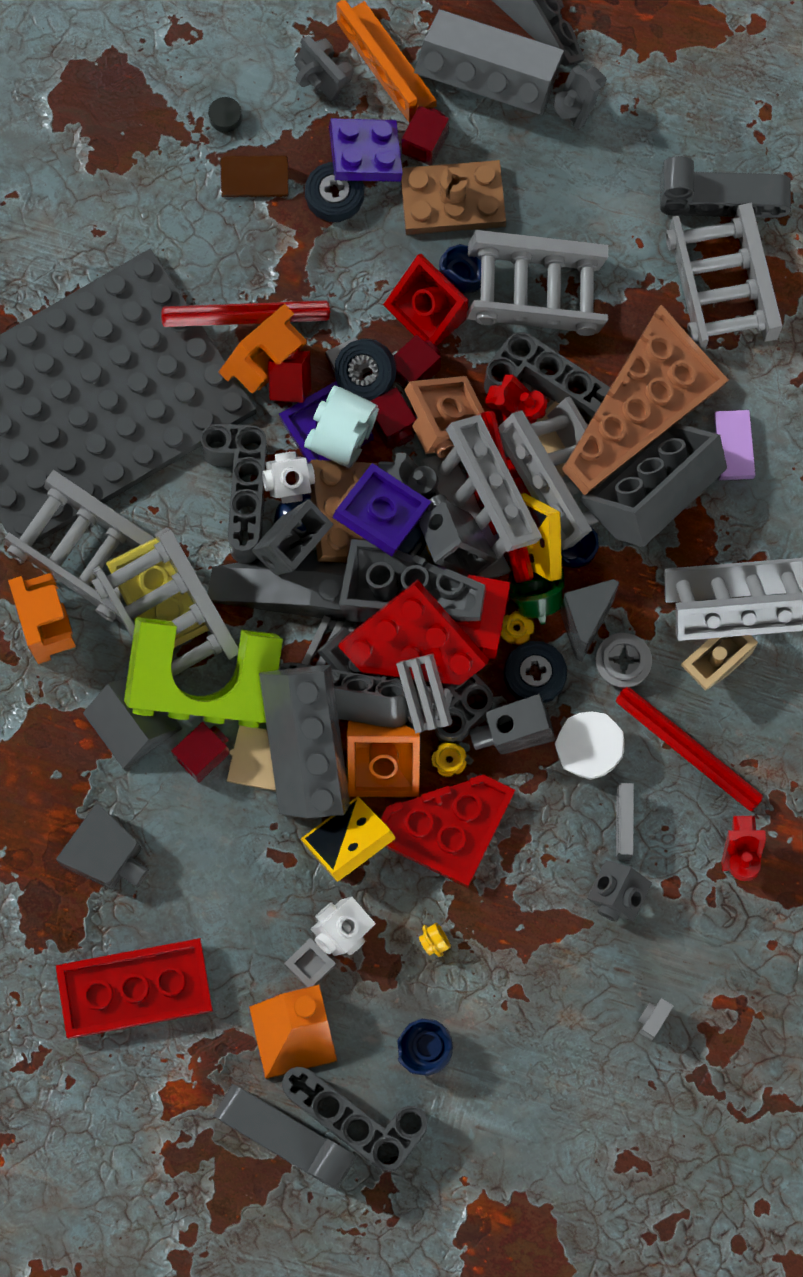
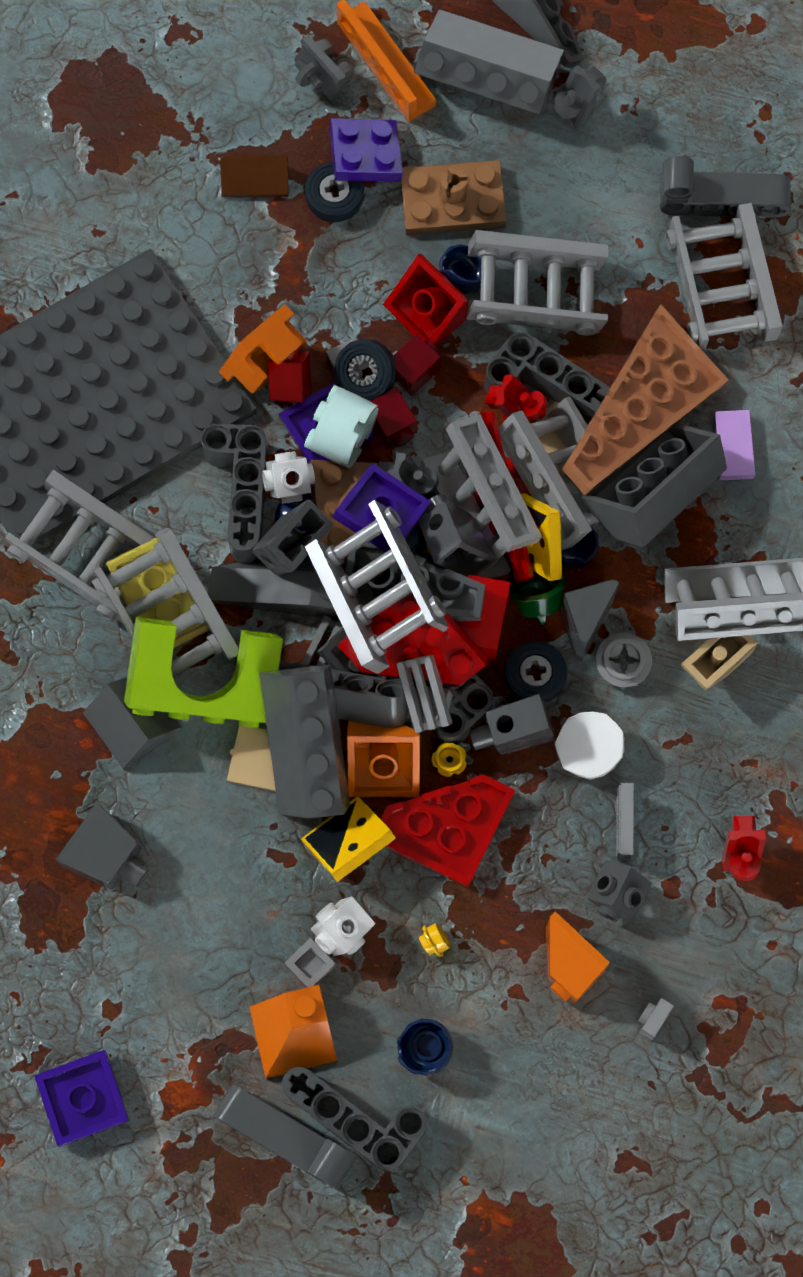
(42, 616): orange panel -> none
(81, 1098): none -> dark purple plate
(134, 988): red plate -> none
(201, 751): dark red brick -> none
(225, 114): pearl dark grey tile -> none
(241, 313): red axle -> none
(342, 588): none -> light grey fence
(425, 135): dark red brick -> none
(436, 406): nougat plate -> none
(517, 637): yellow plate -> none
(571, 960): none -> orange slope
(689, 748): red axle -> none

